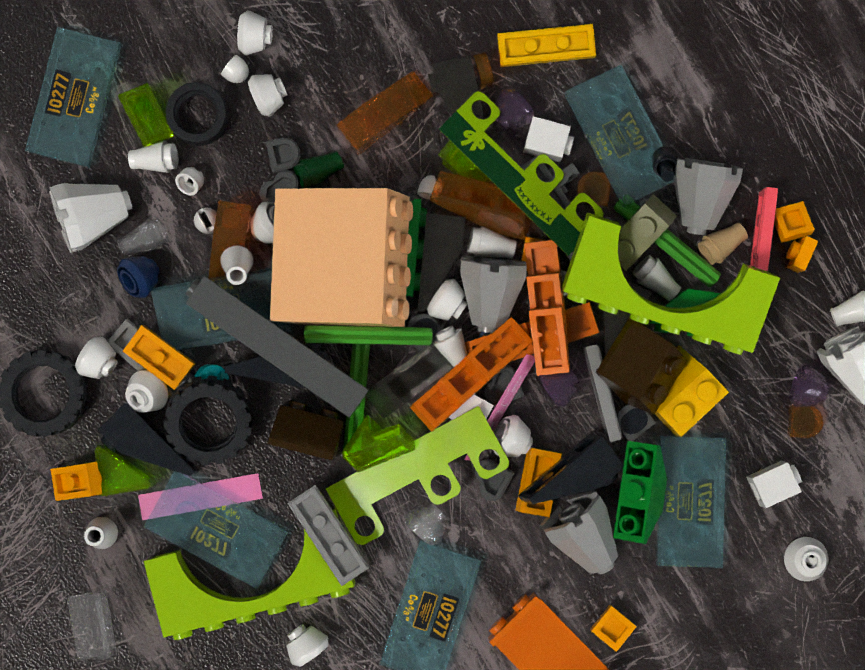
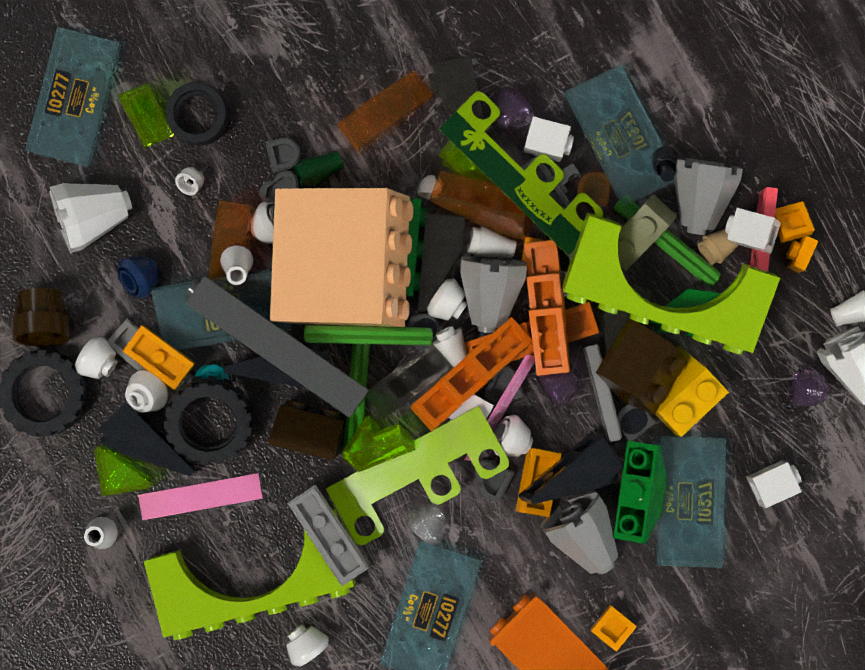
(40, 318): none -> dark brown piece
(76, 481): light orange plate -> none
(92, 625): clear panel -> none
(145, 237): clear cone -> none
(155, 157): white cone -> none
(199, 223): white hinge -> none
(216, 529): clear light blue tile -> none
(236, 70): white hinge -> none
(253, 33): white cone -> none
(267, 93): white cone -> none
(483, 70): clear orange tile -> none
(546, 45): yellow tile -> none
(654, 276): white cone -> none
(752, 230): none -> white brick
(798, 555): white cone -> none
(804, 422): clear orange tile -> none

